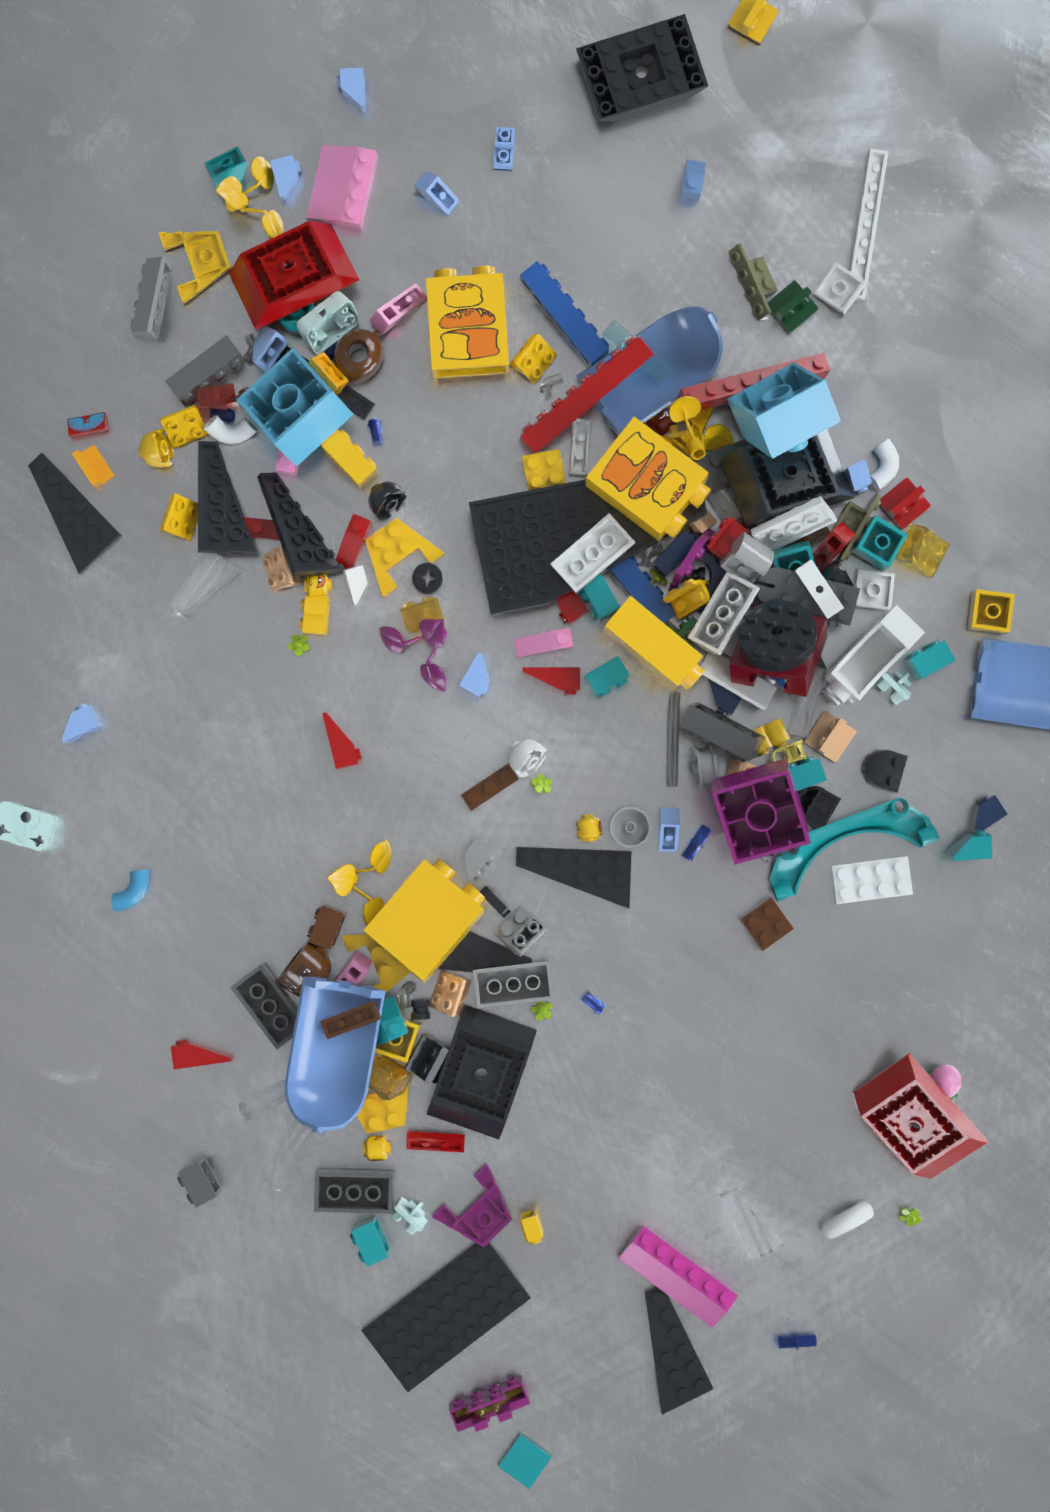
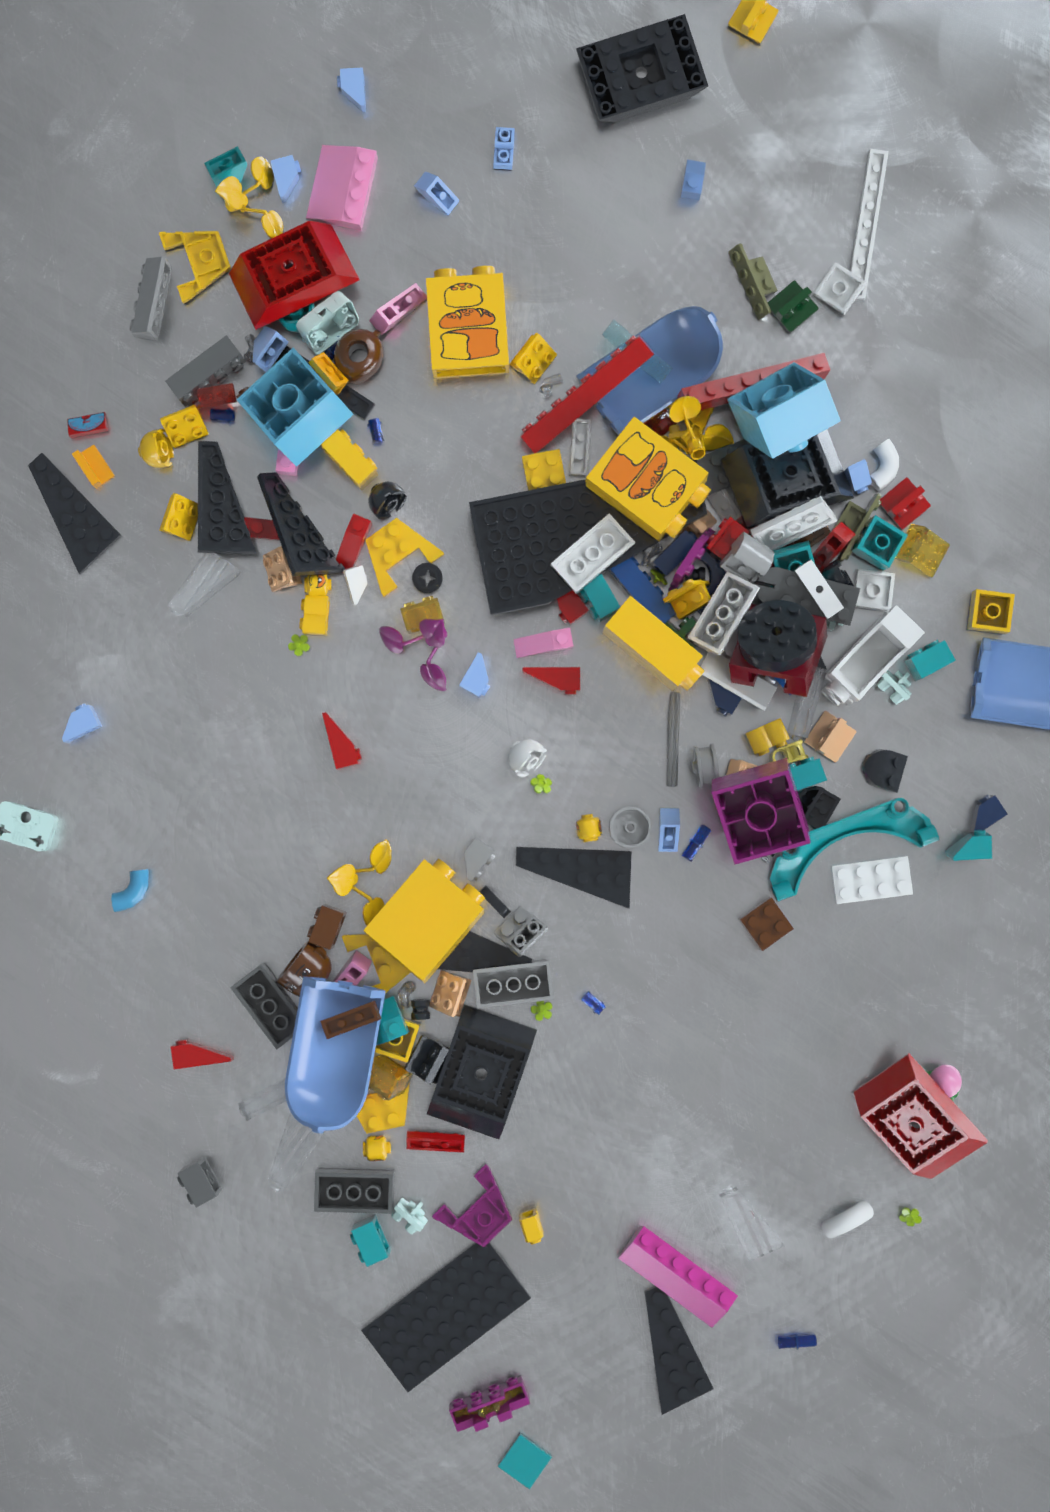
(230, 433): white cylinder -> none
(489, 787): reddish brown plate -> none
(564, 314): blue brick -> none
(607, 676): teal brick -> none
(722, 731): dark grey brick -> none

